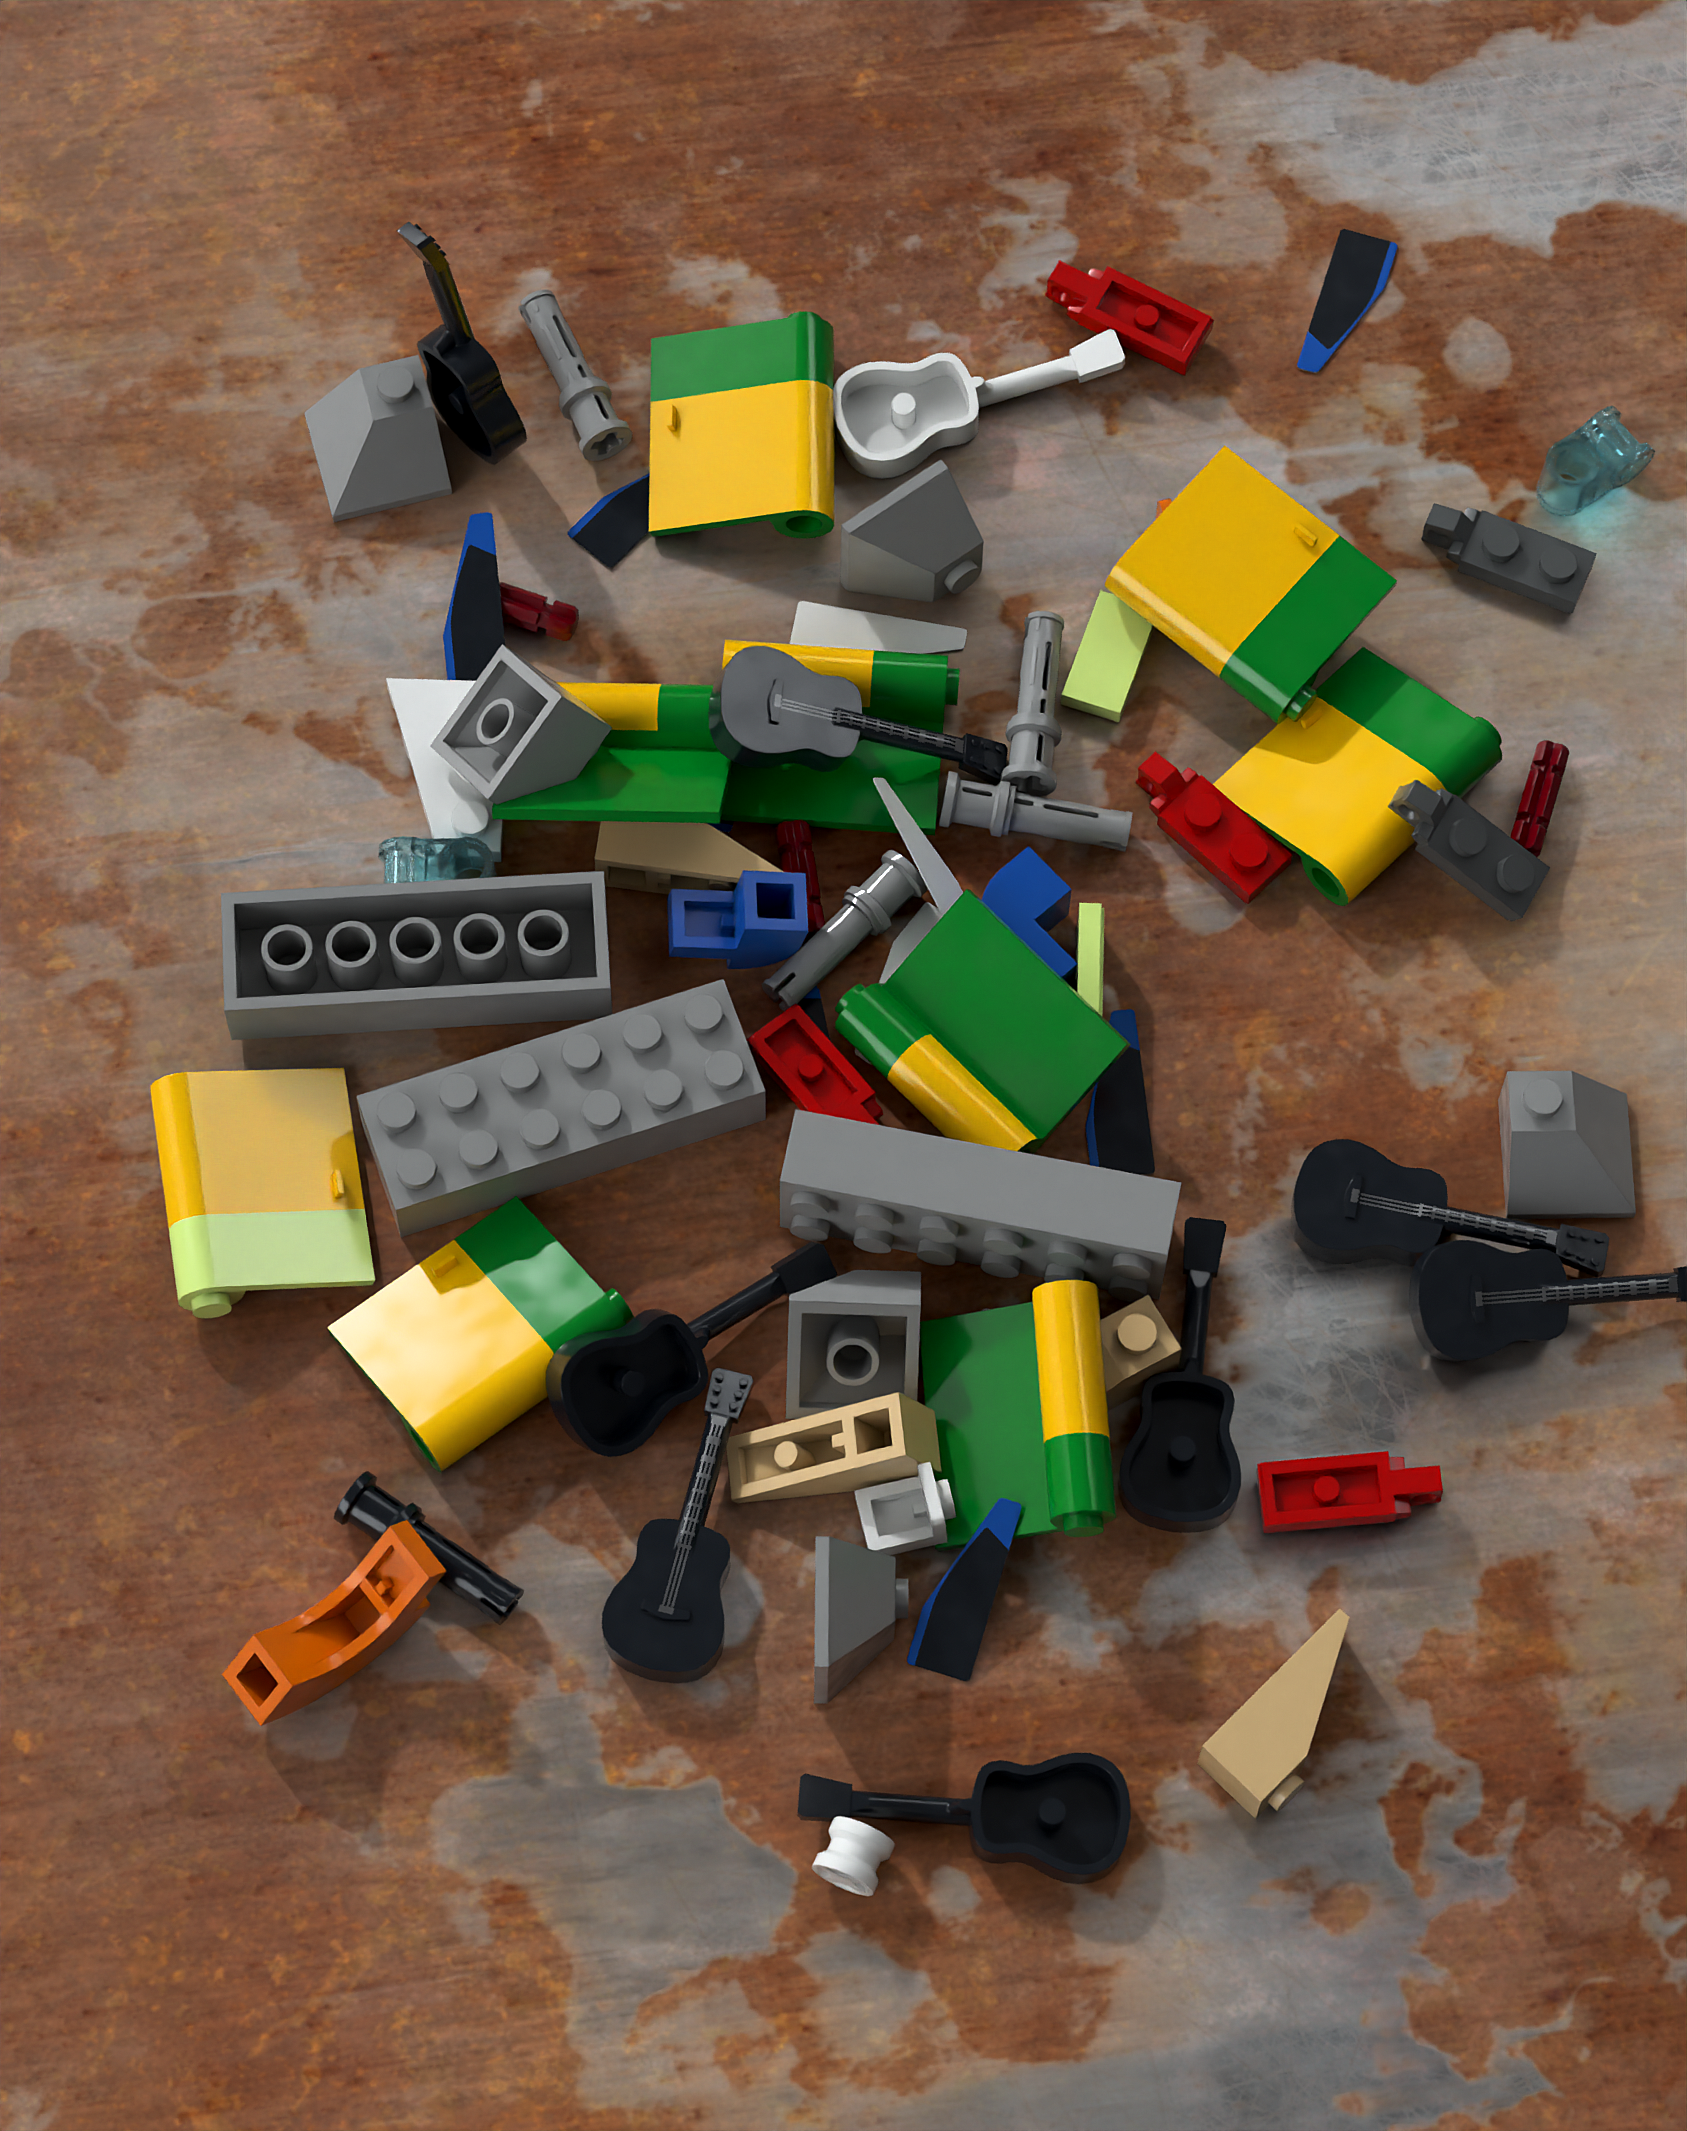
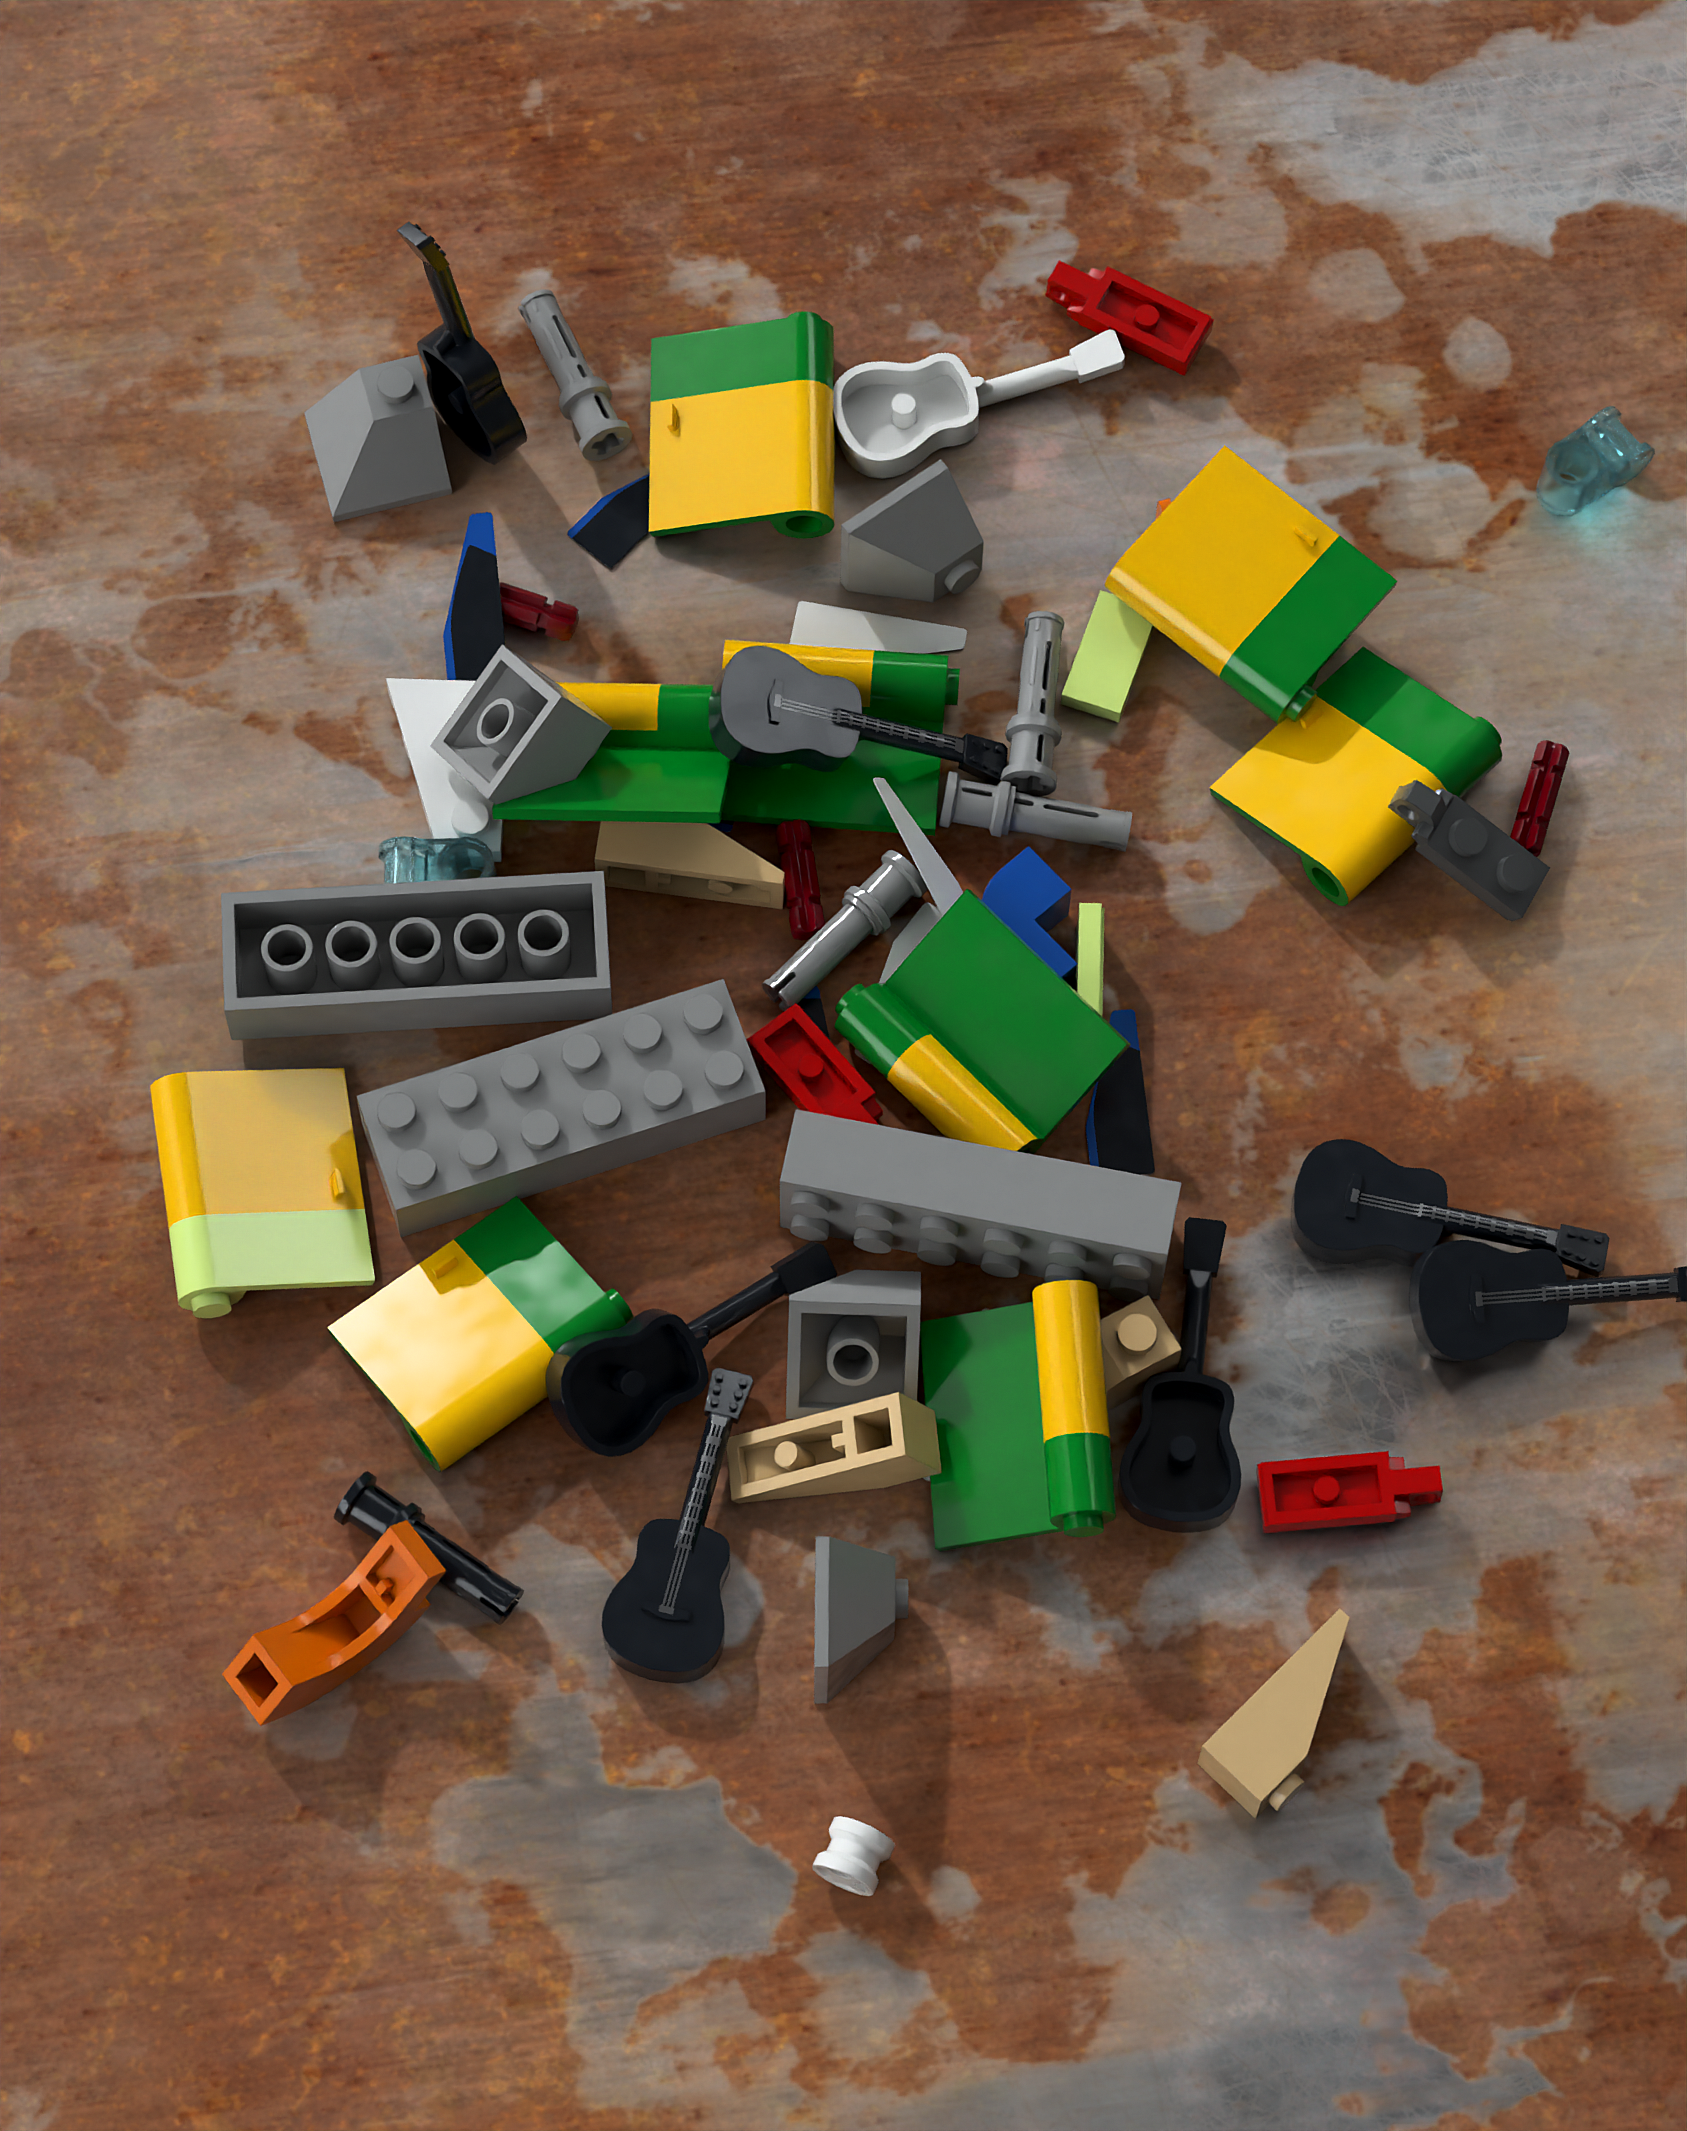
(747, 926): blue brick -> none
(906, 1512): white bracket -> none
(960, 1605): black sticker -> none
(1052, 1815): black piece -> none
(1212, 828): red hinge -> none
(1350, 287): black sticker -> none
(1511, 555): dark grey hinge -> none
(1564, 1147): light grey slope -> none

